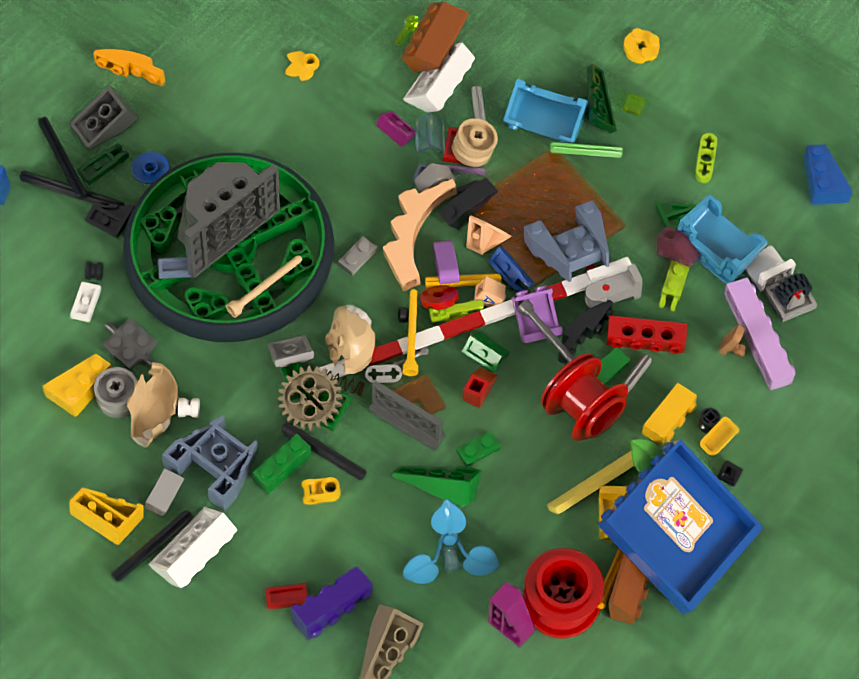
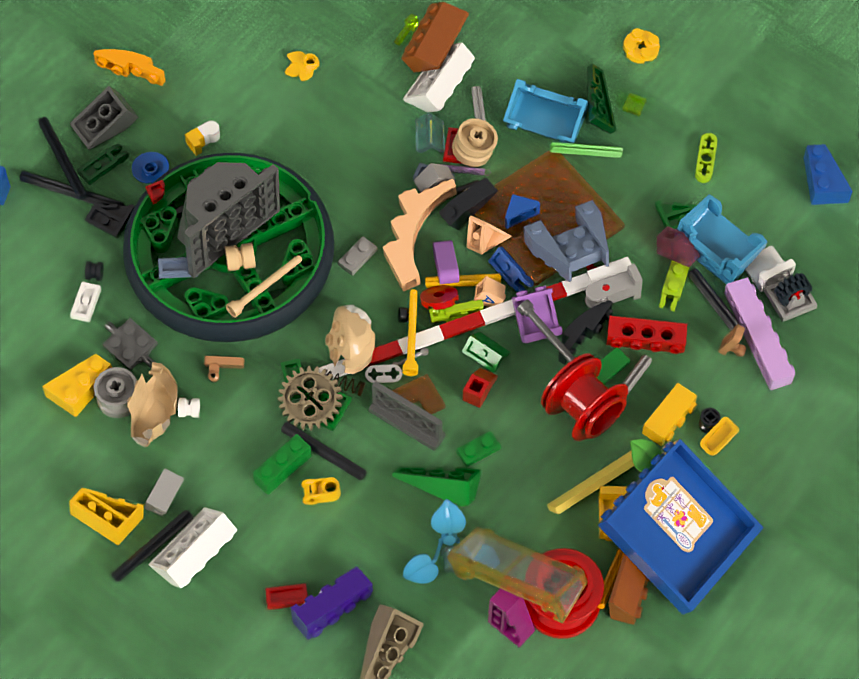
(156, 191): none -> red tile
(202, 135): none -> leg
(217, 362): none -> medium nougat piece
(218, 455): sand blue wedge -> none
(240, 256): none -> tan wheel
(290, 351): light grey plate -> none
(395, 128): magenta slope -> none
(518, 571): none -> windscreen
(520, 210): none -> blue slope
(713, 298): none -> black axle
(730, 473): black slope -> none

